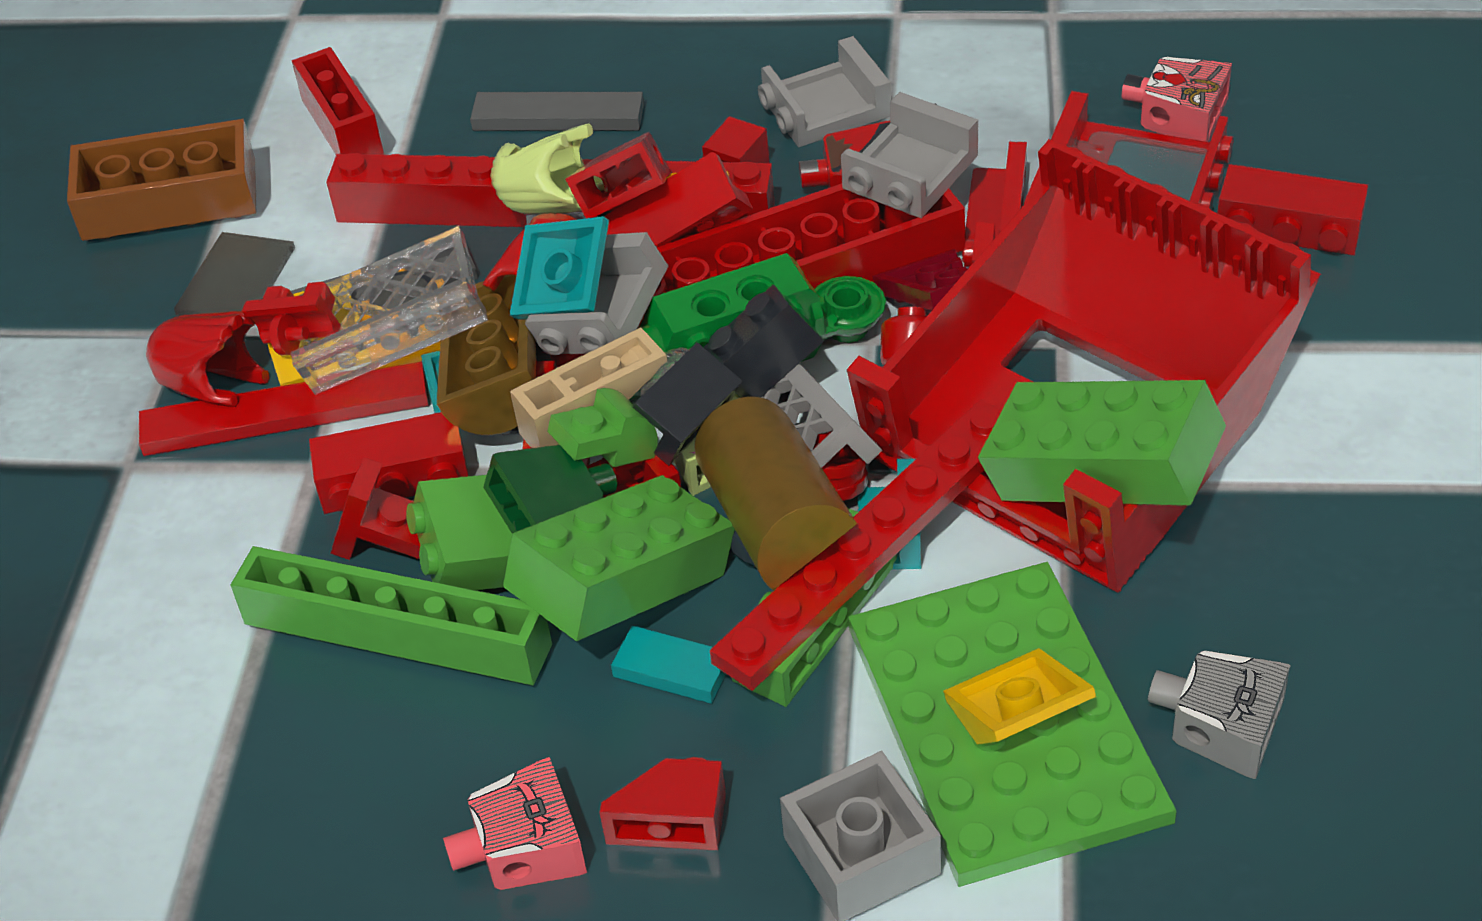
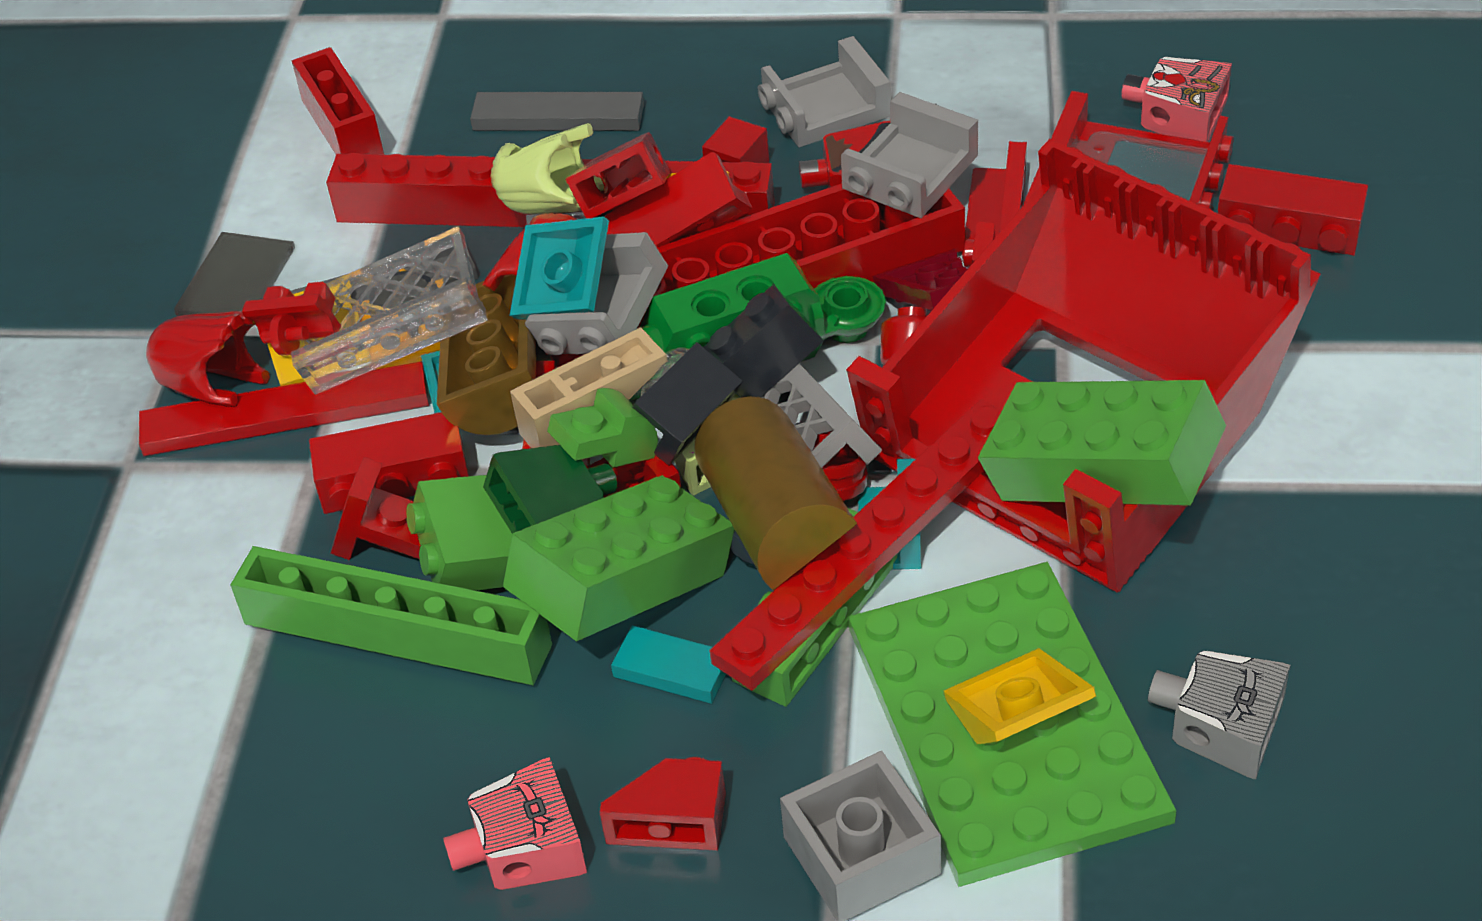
(162, 179): dark orange brick -> none

